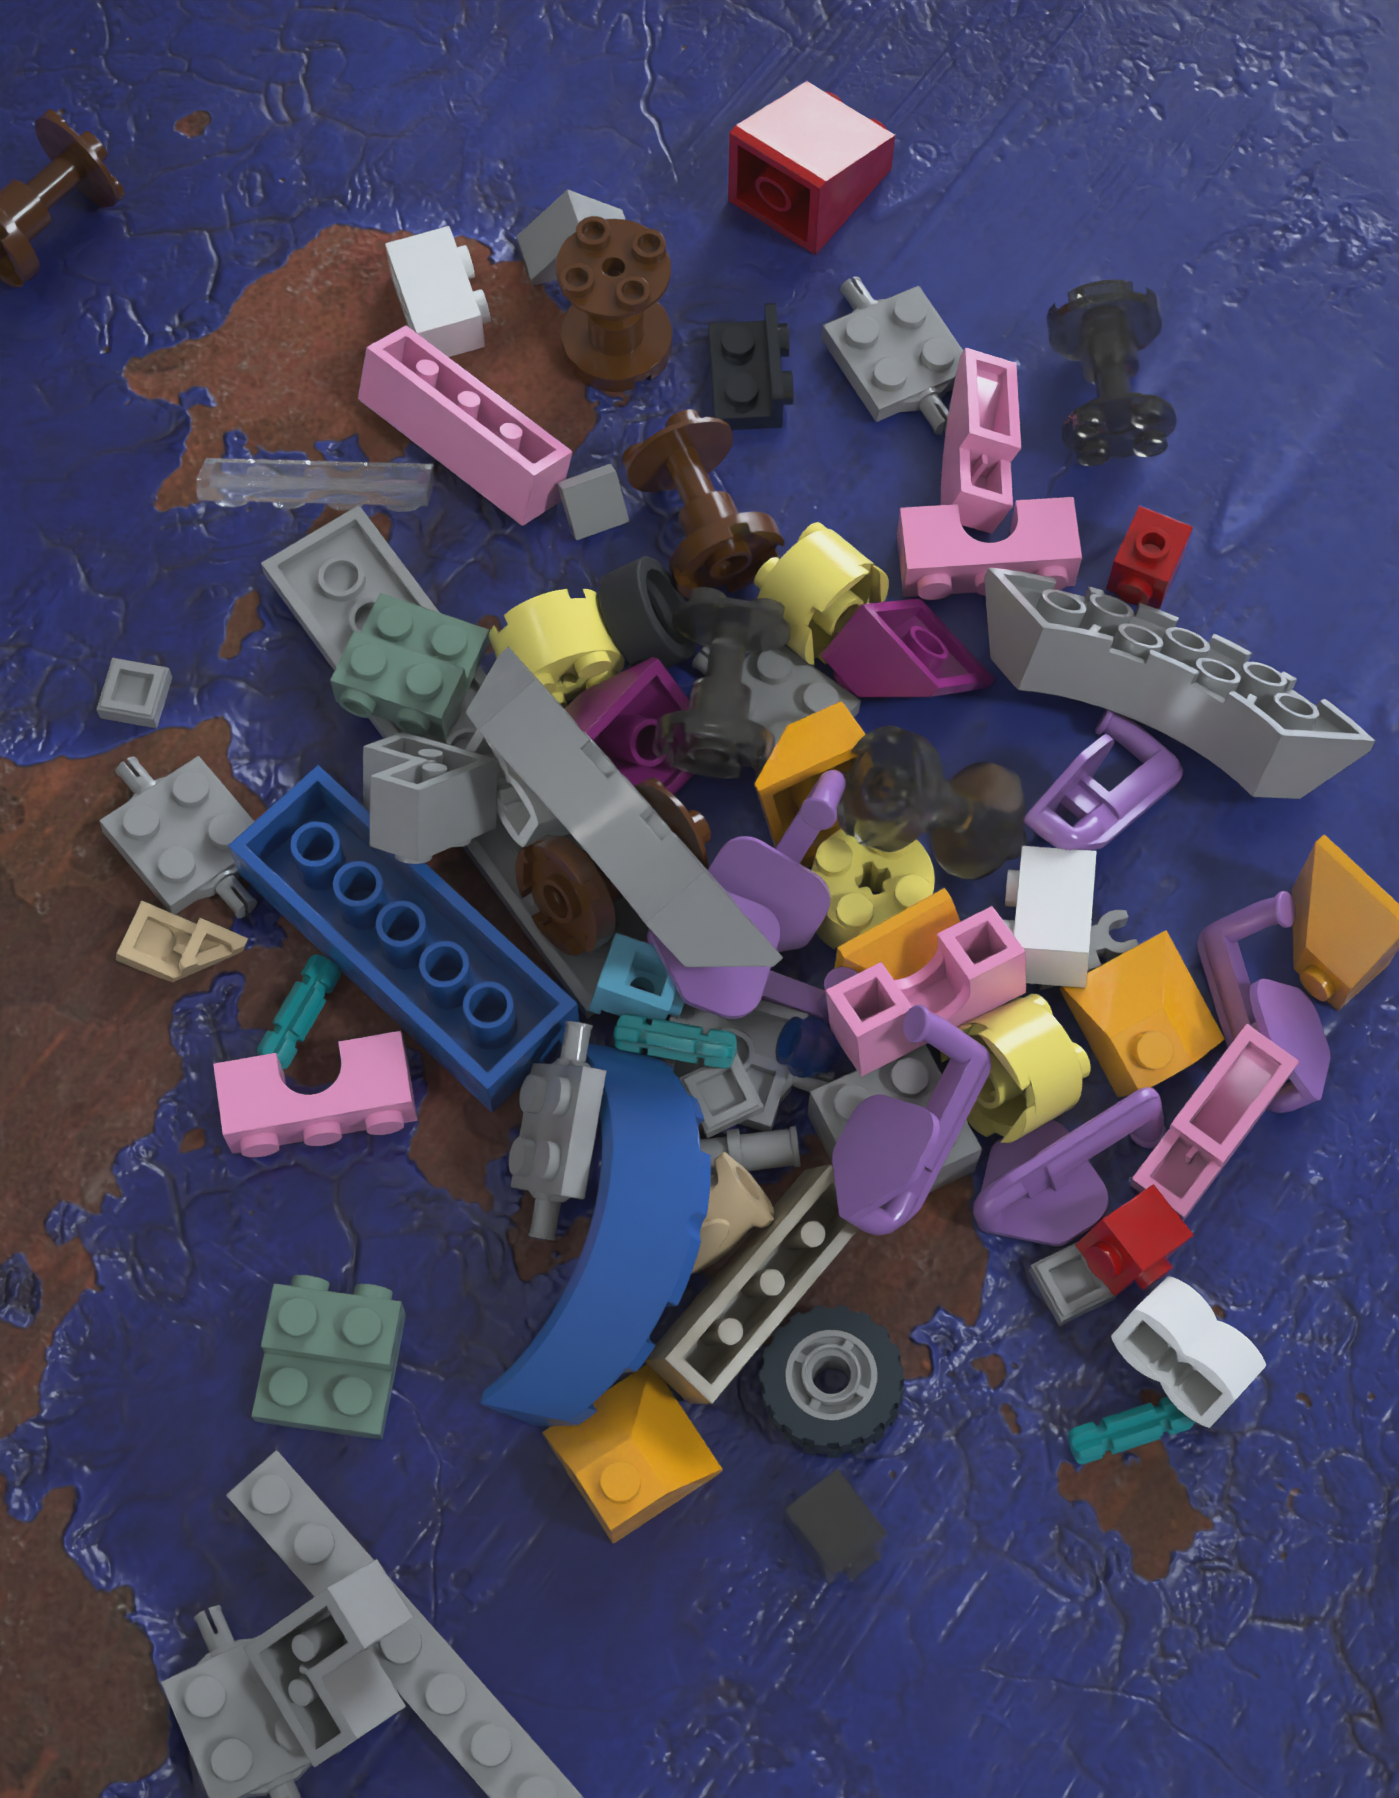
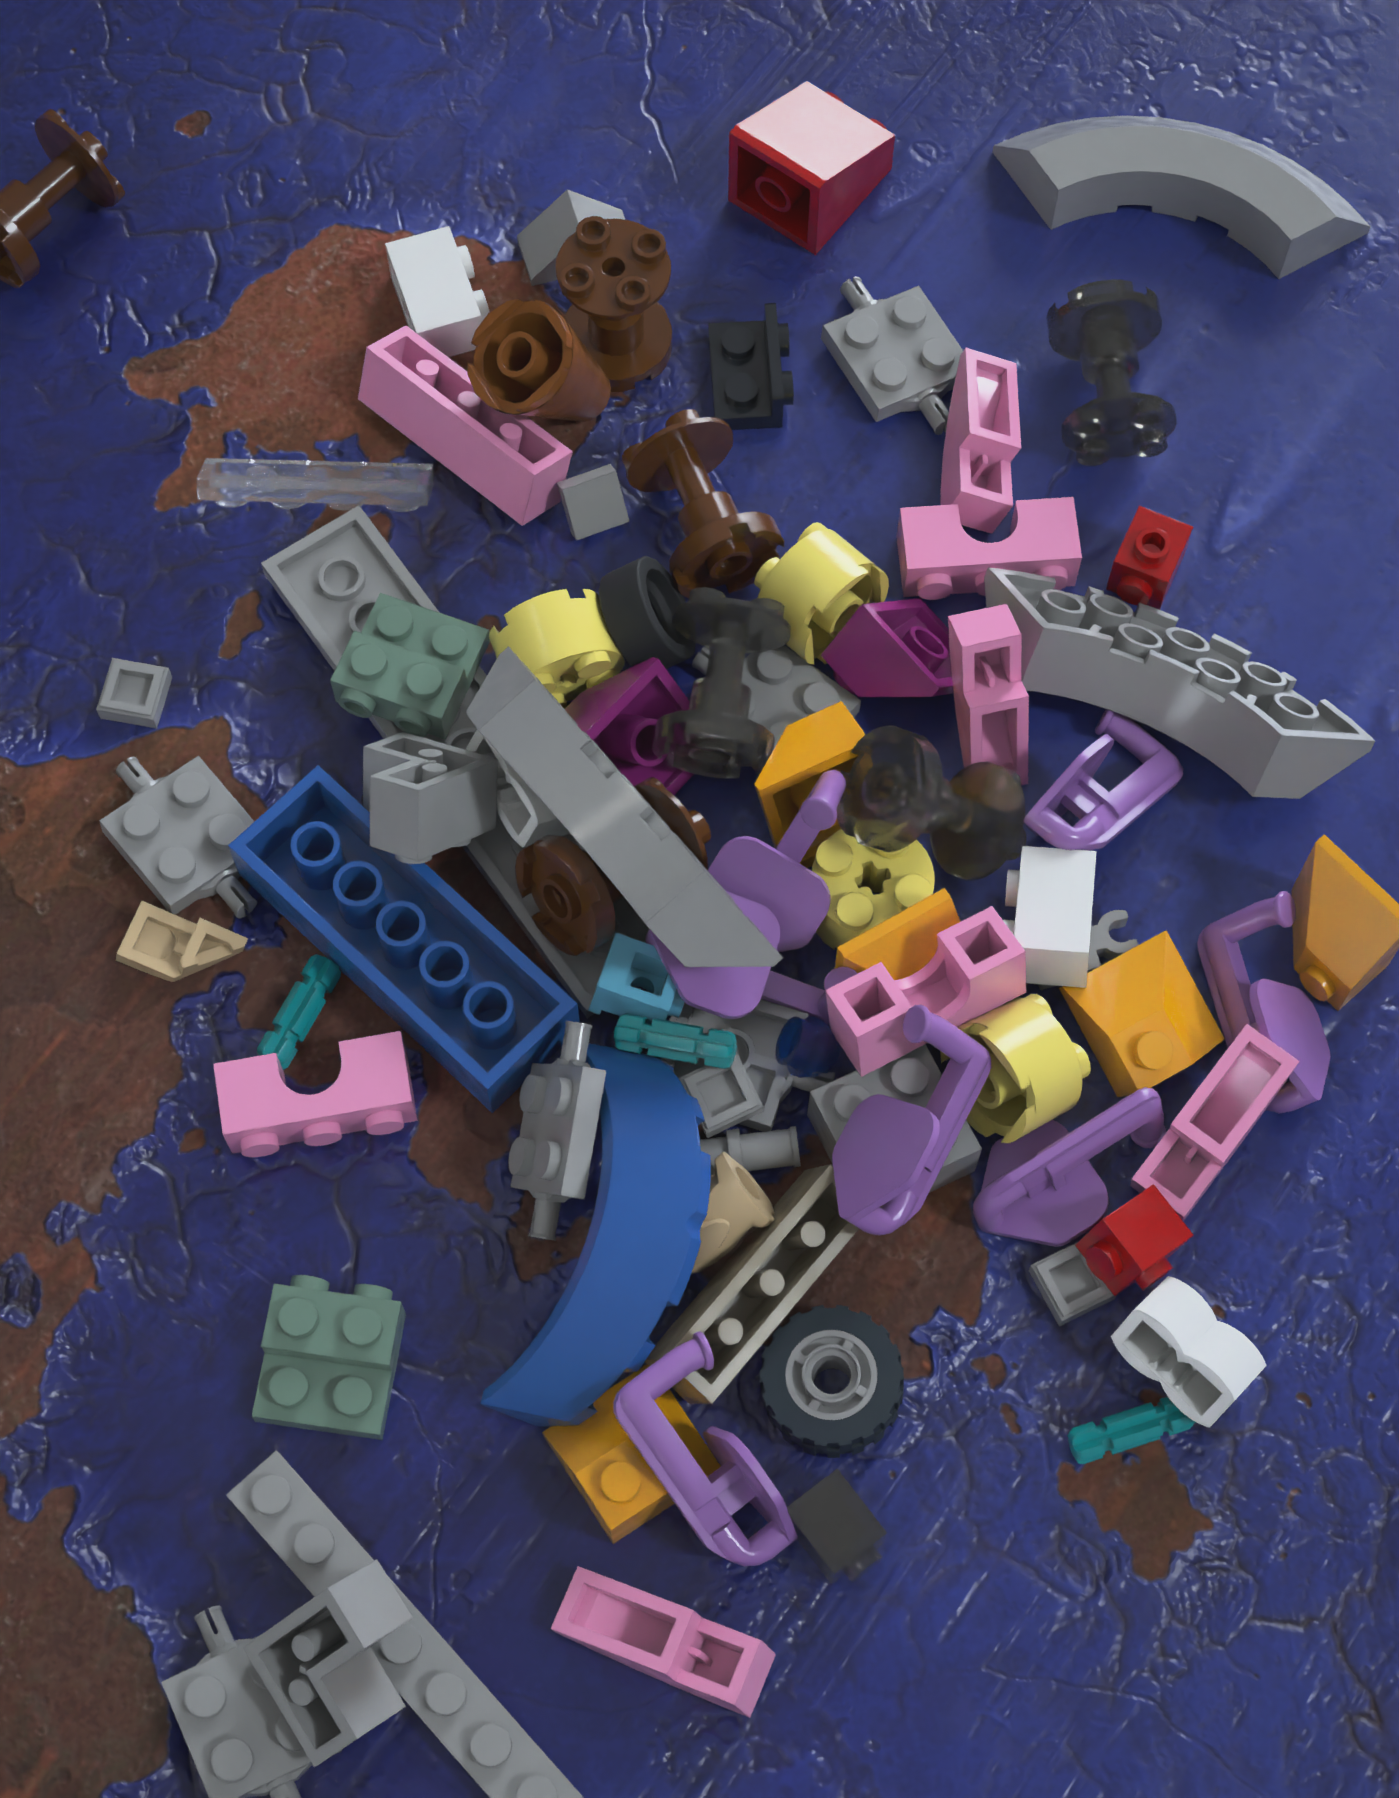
(536, 365): none -> dark orange cone
(664, 1641): none -> bright pink slope
(703, 1499): none -> medium lavender piece
(989, 688): none -> bright pink slope
(1186, 173): none -> light grey brick

